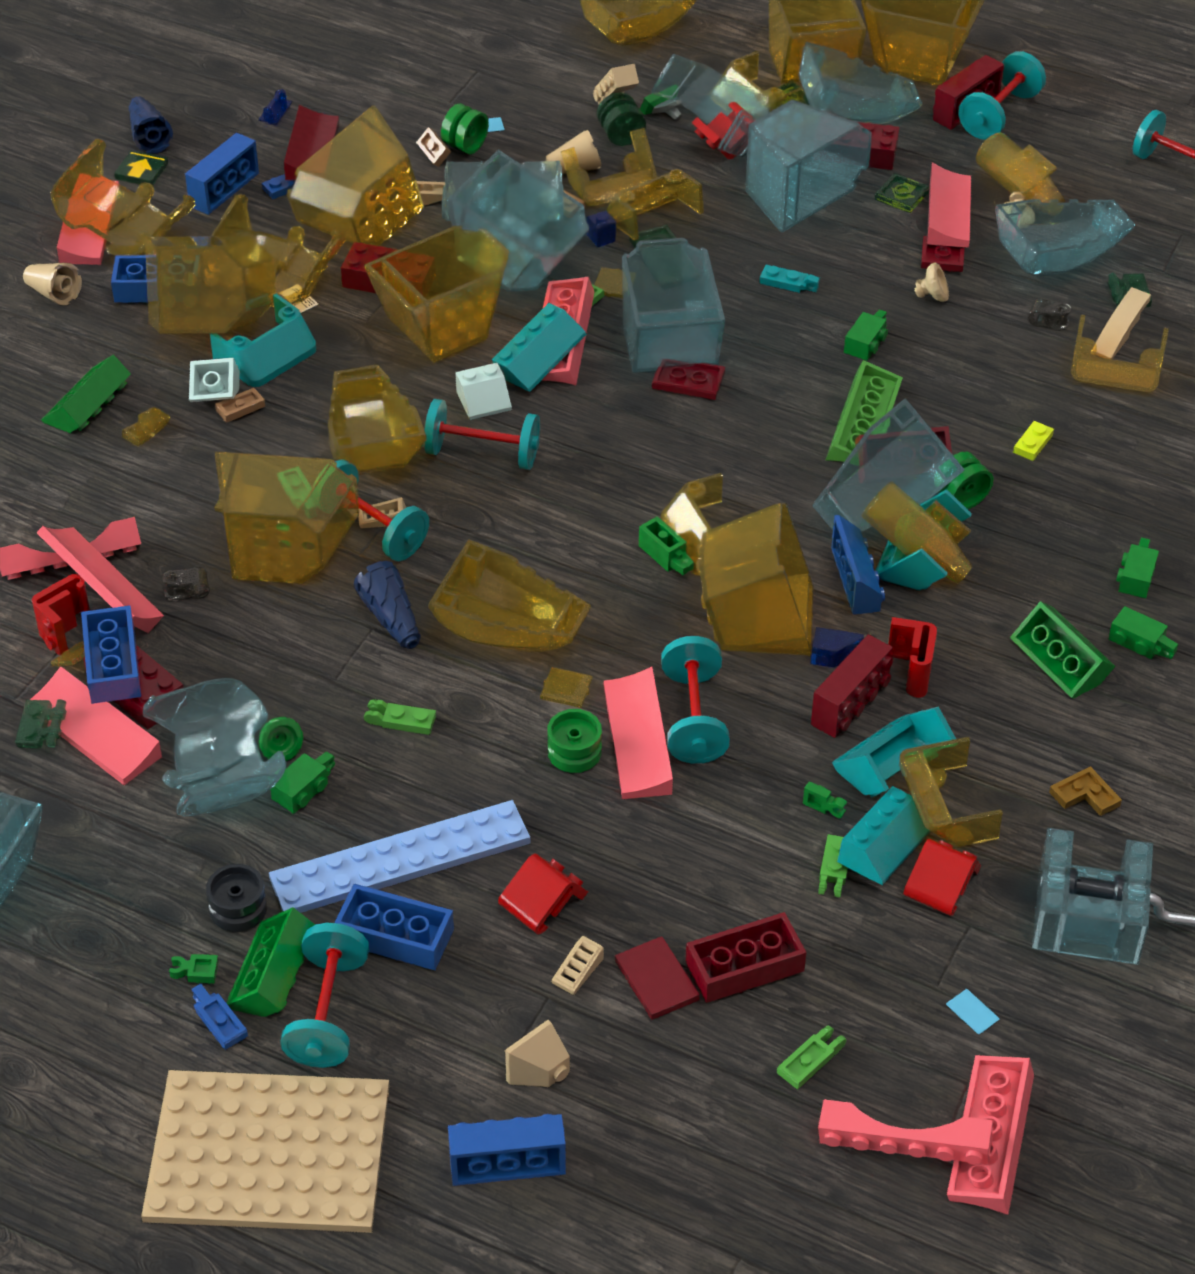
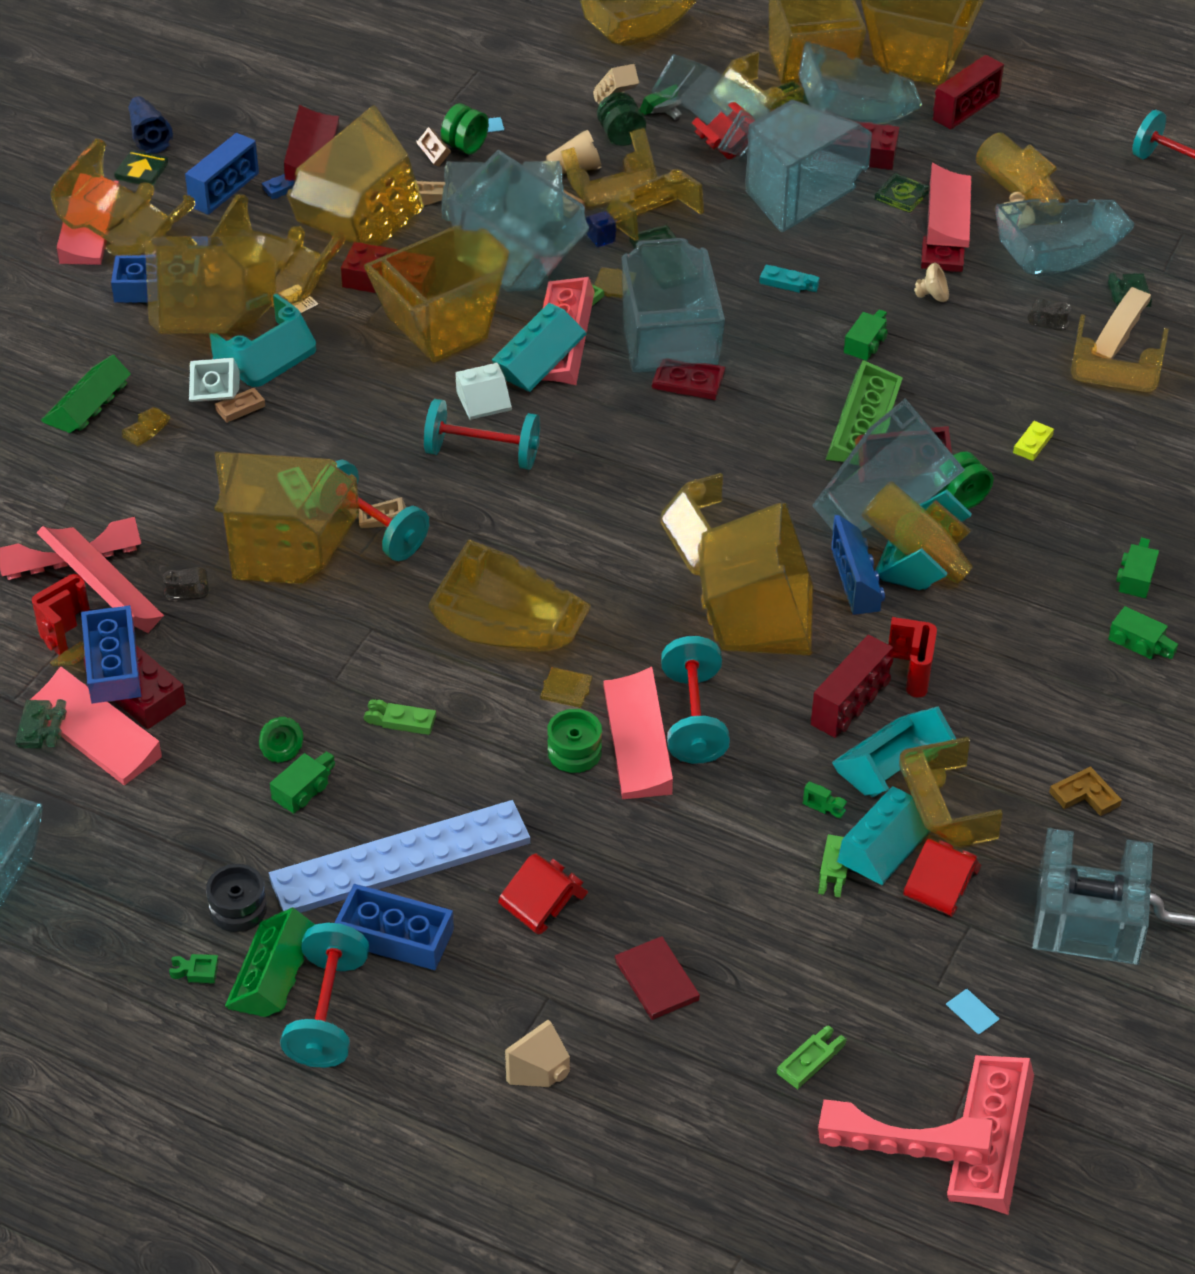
(54, 280): tan cone -> none
(214, 732): clear light blue piece -> none
(218, 1017): blue hinge -> none
(267, 1151): tan plate -> none
(276, 108): clear blue hinge -> none
(372, 421): clear yellow windscreen -> none
(386, 598): dark blue cone -> none
(507, 1149): blue brick -> none
(585, 950): tan slope -> none
(665, 546): green hinge -> none
(745, 957): dark red brick -> none
(833, 646): clear blue slope -> none
(983, 114): teal piece -> none
(1061, 651): green slope -> none

